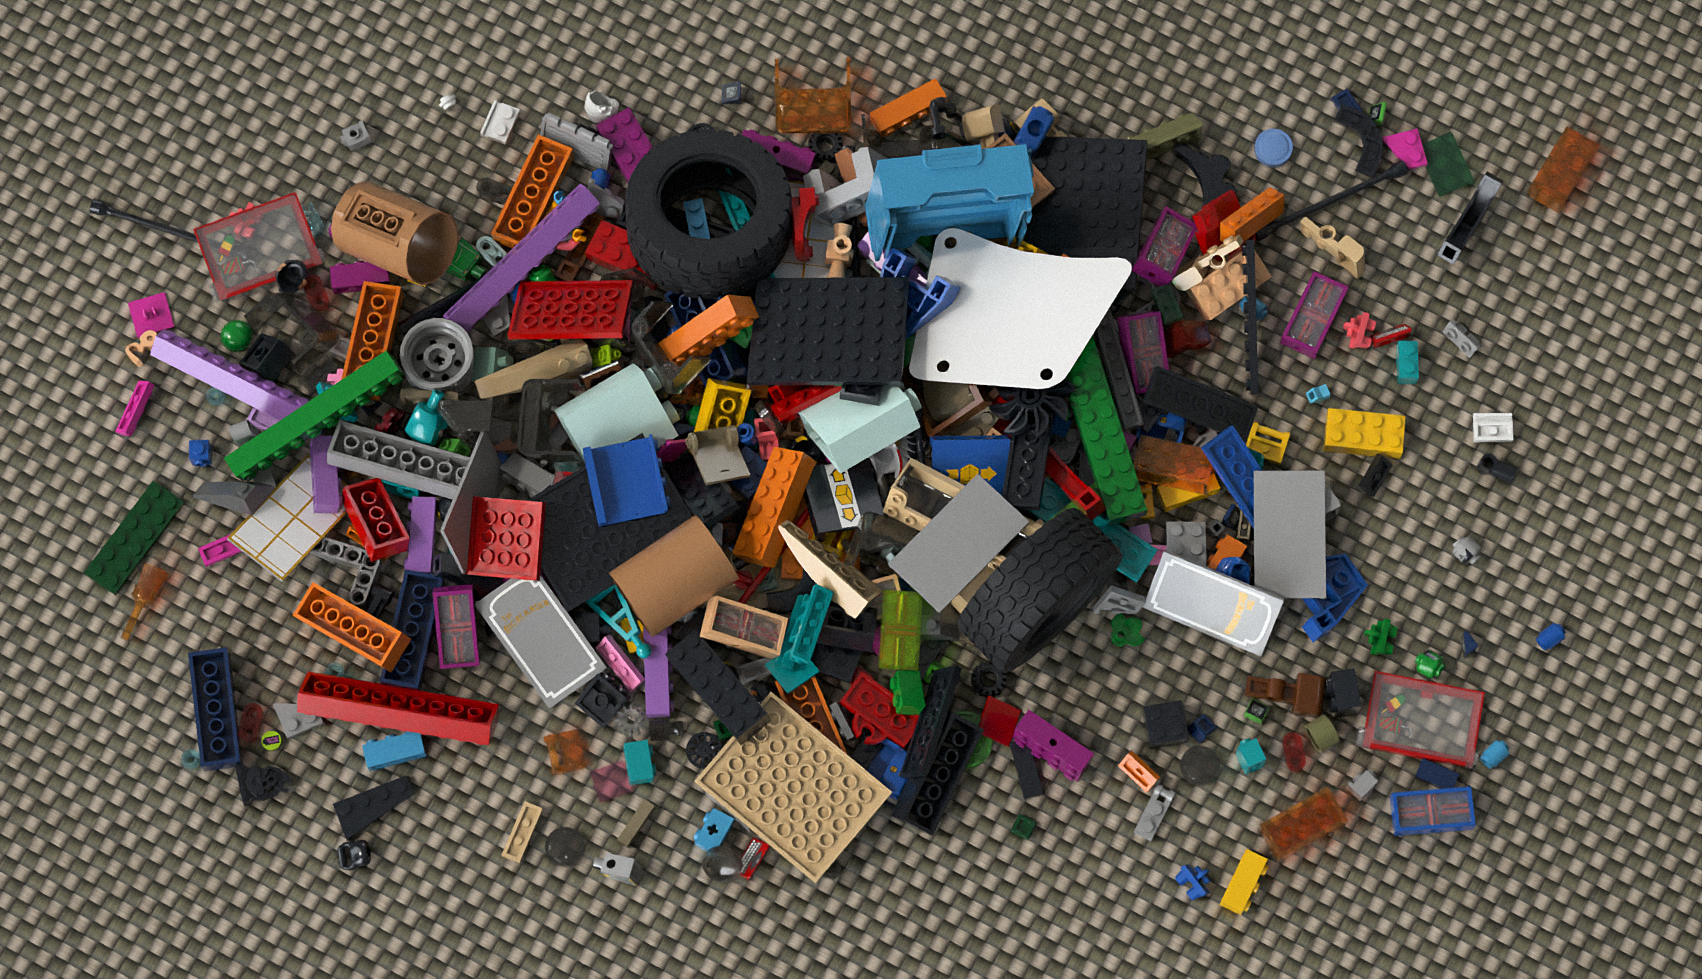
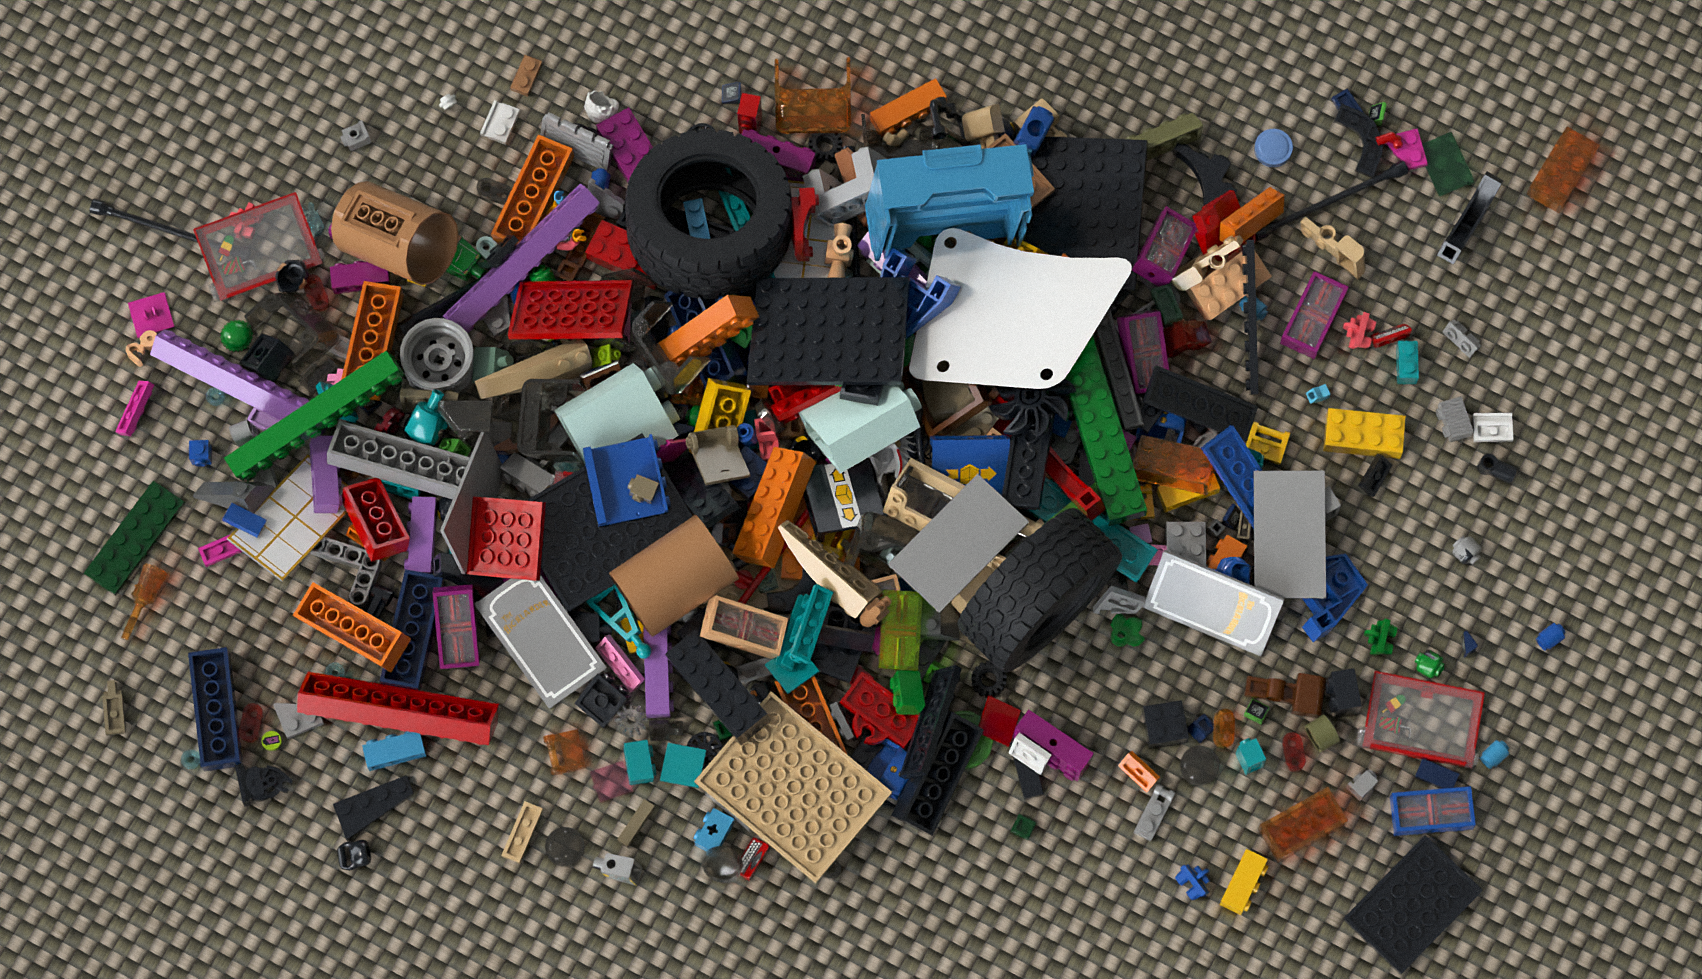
(113, 710): none -> dark tan hinge
(244, 520): none -> blue tile
(495, 259): none -> black wing
(526, 75): none -> medium nougat plate
(642, 489): none -> dark tan brick
(682, 765): none -> teal piece
(749, 112): none -> red brick
(875, 611): none -> medium nougat arm
(895, 140): none -> tan arm
(1029, 753): none -> white tile
(1223, 727): none -> clear orange plate
(1391, 138): none -> red arm
(1412, 904): none -> black plate
(1455, 419): none -> light grey brick

